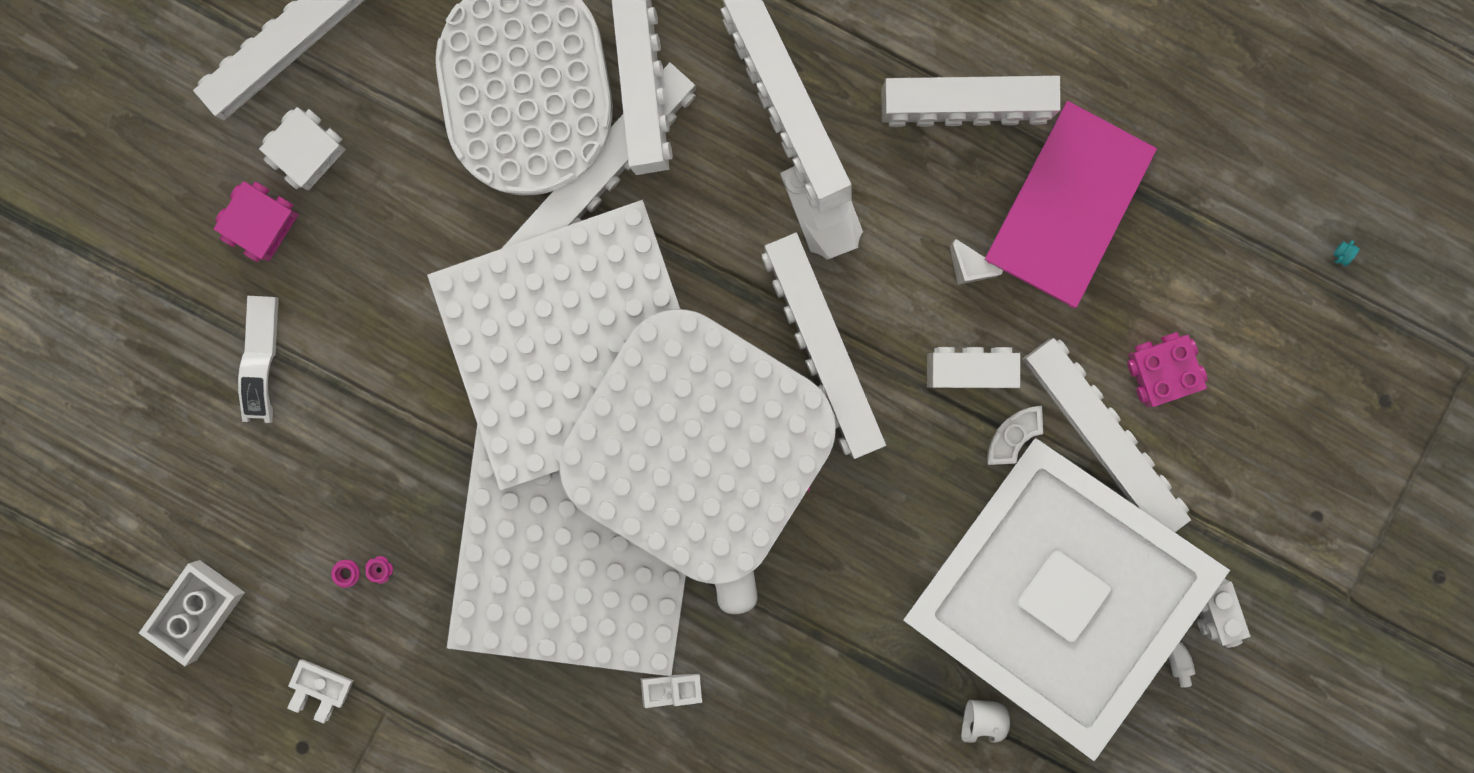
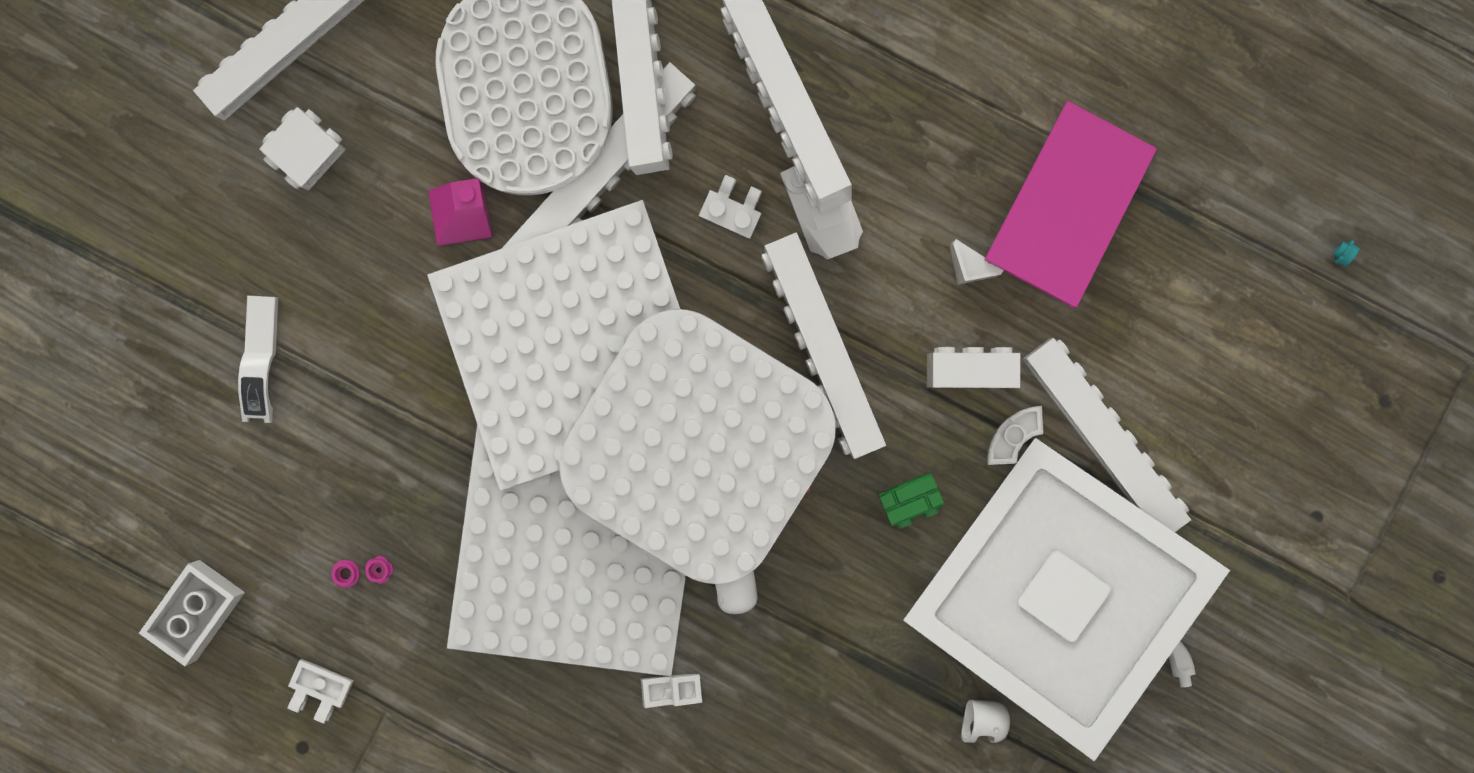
(255, 221): dark pink brick -> none
(460, 212): none -> dark pink slope
(729, 213): none -> white plate
(911, 500): none -> green brick
(970, 99): white brick -> none
(1166, 369): dark pink brick -> none
(1223, 618): white brick -> none

